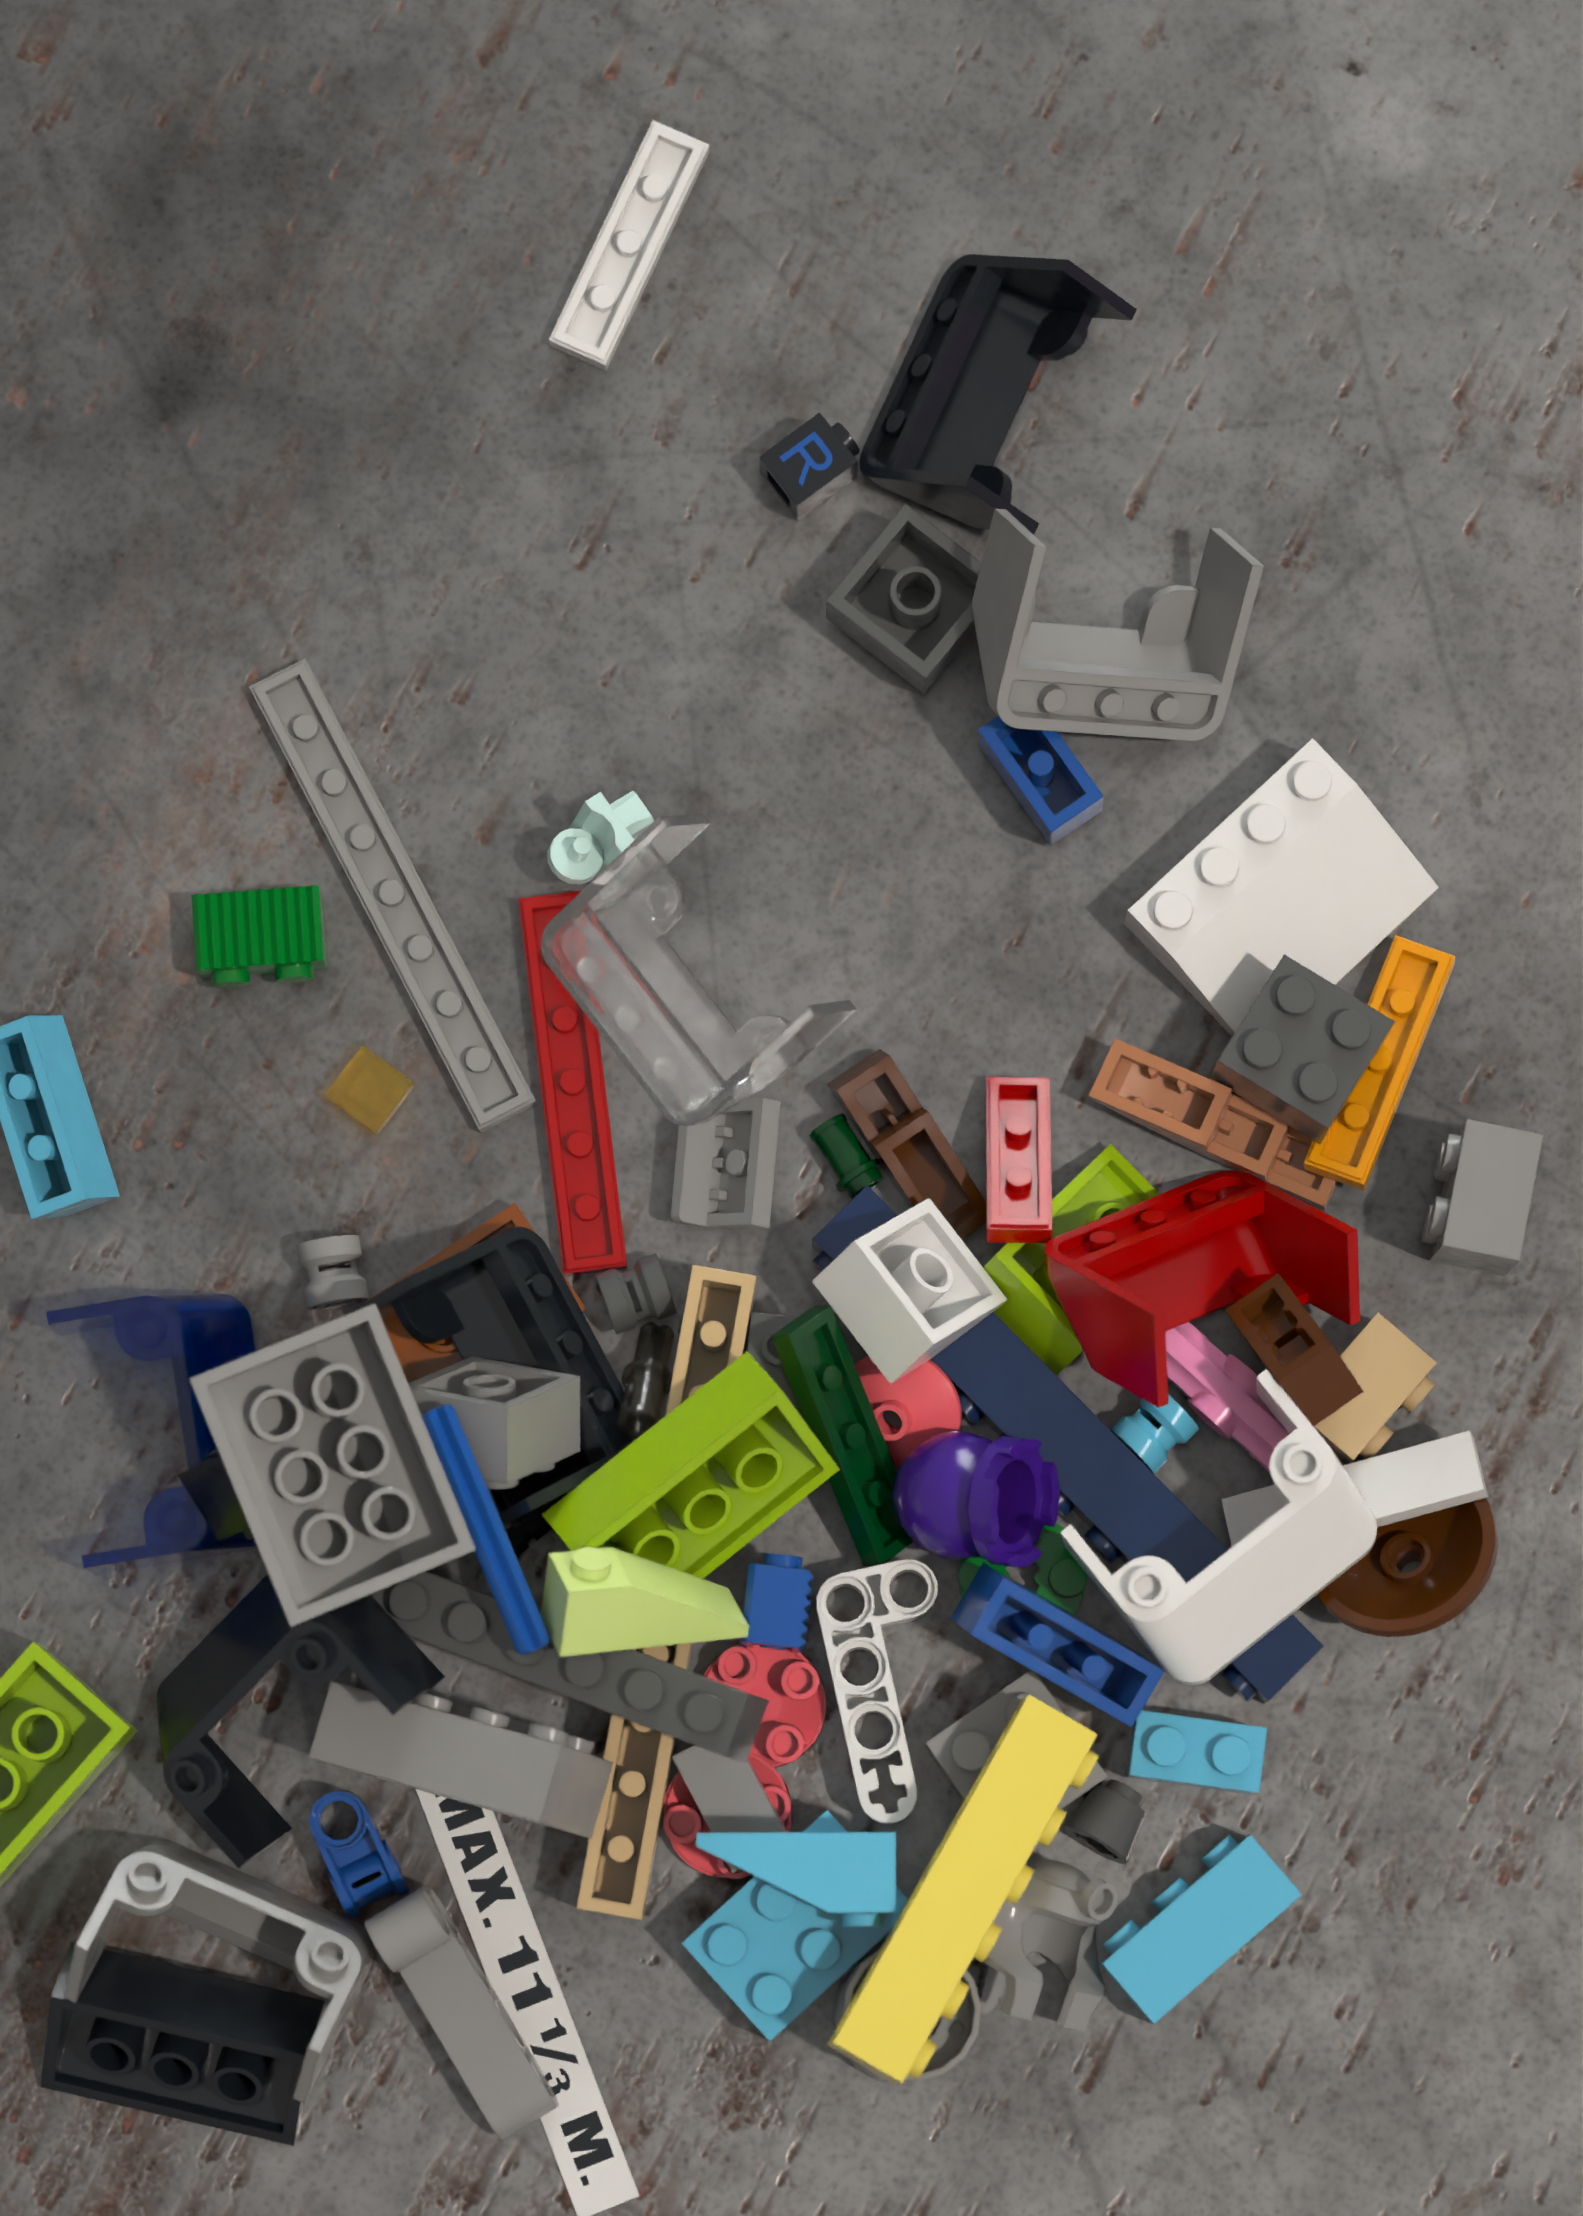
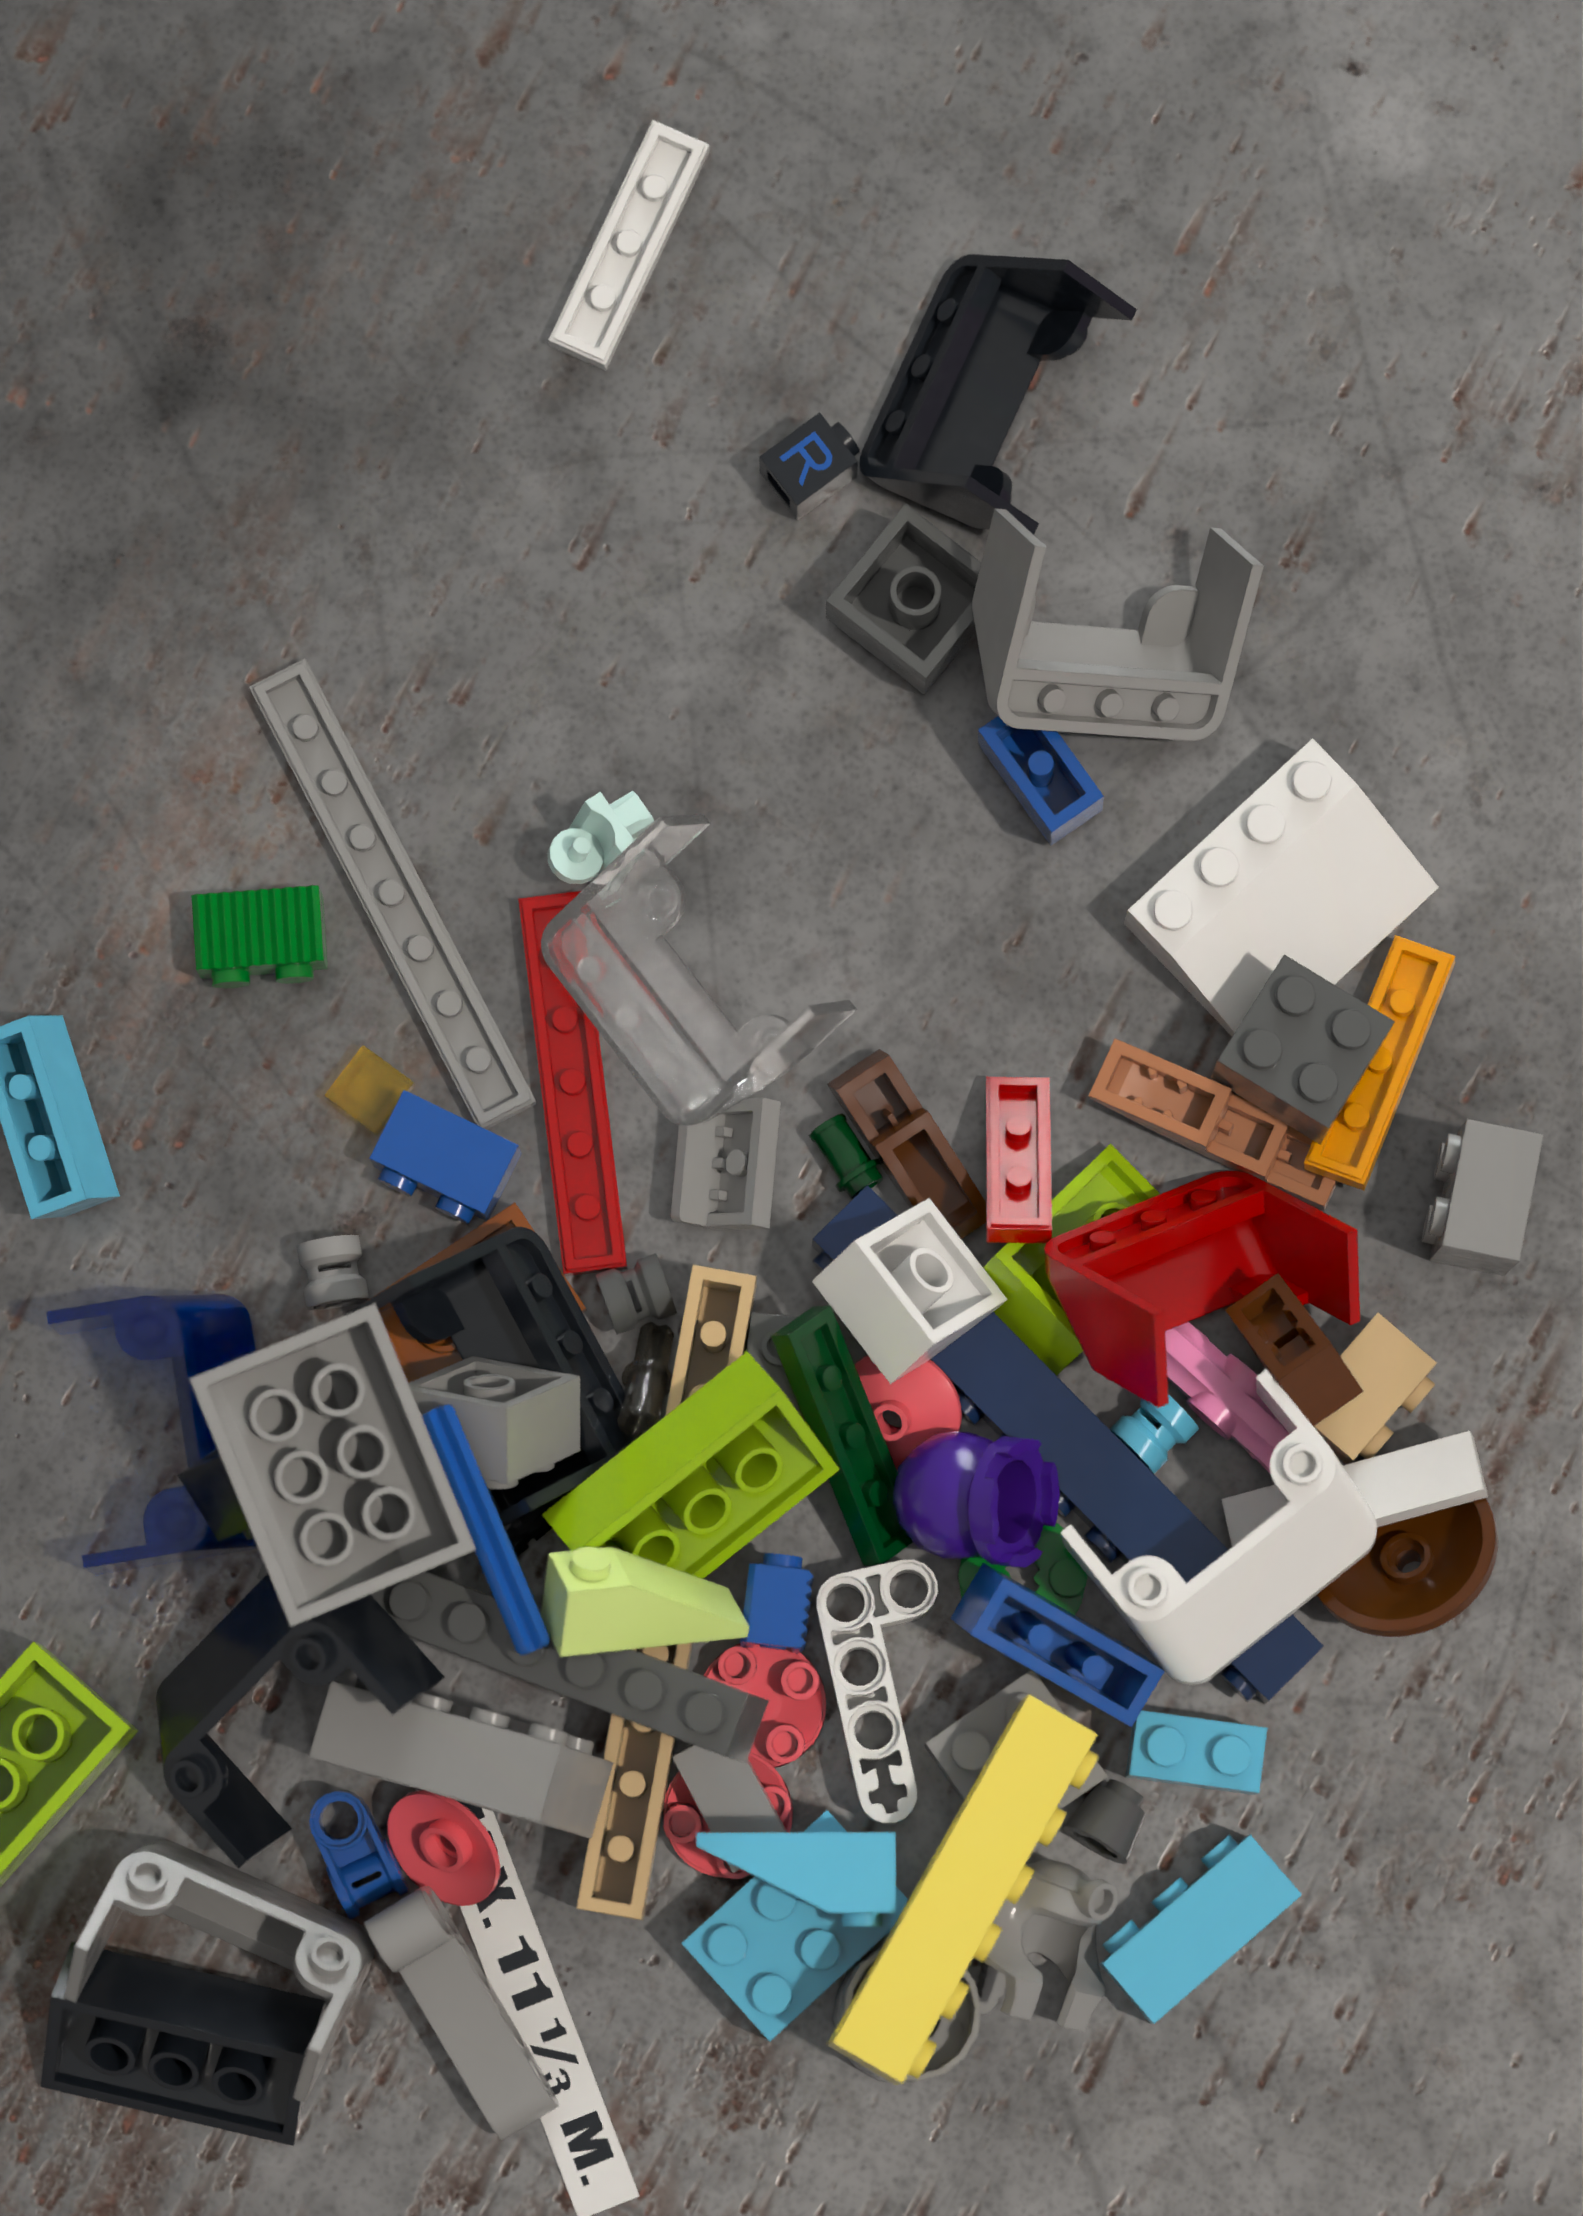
(443, 1847): none -> coral dish
(445, 1158): none -> blue brick

